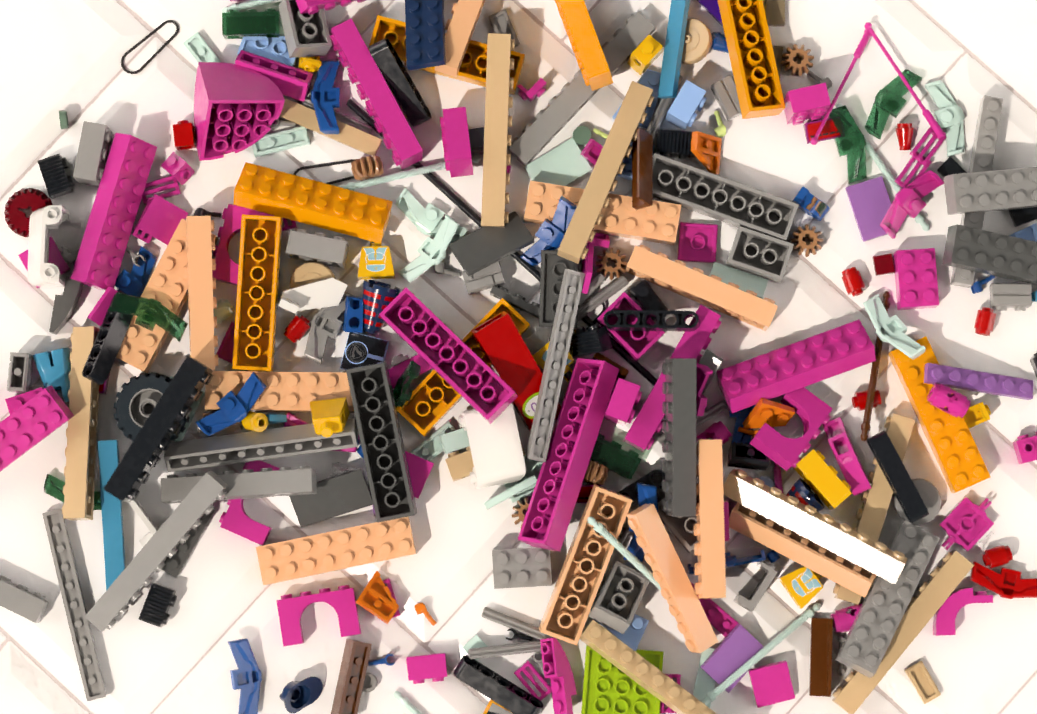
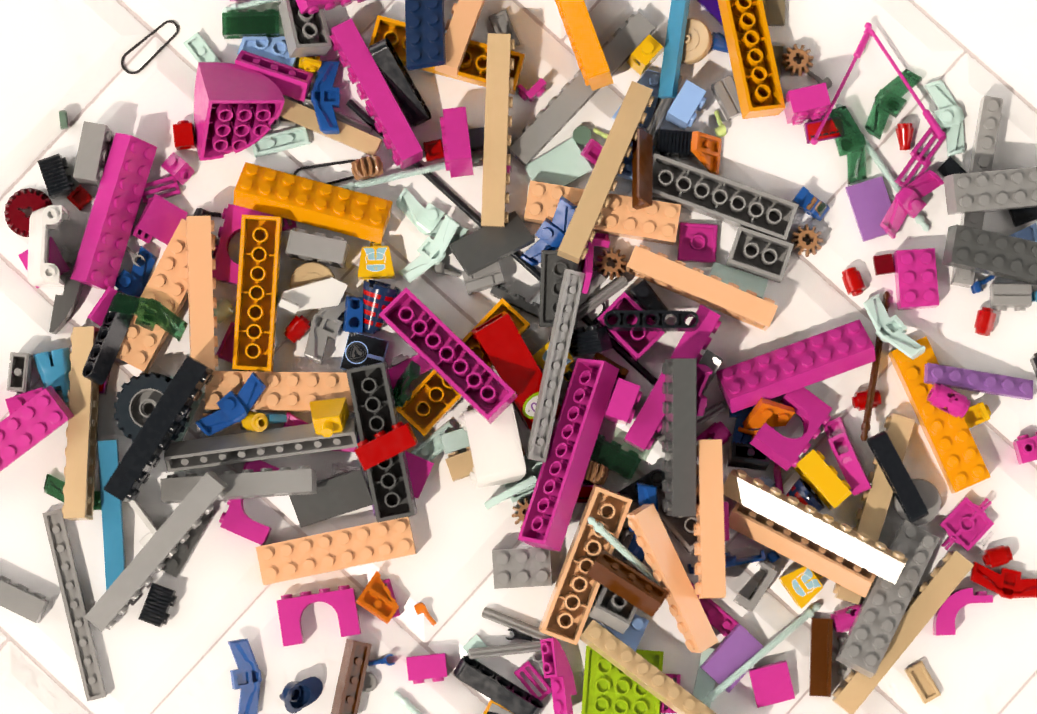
(80, 197): none -> red tile
(385, 445): none -> red brick
(433, 150): none -> red tile
(627, 583): none -> reddish brown panel

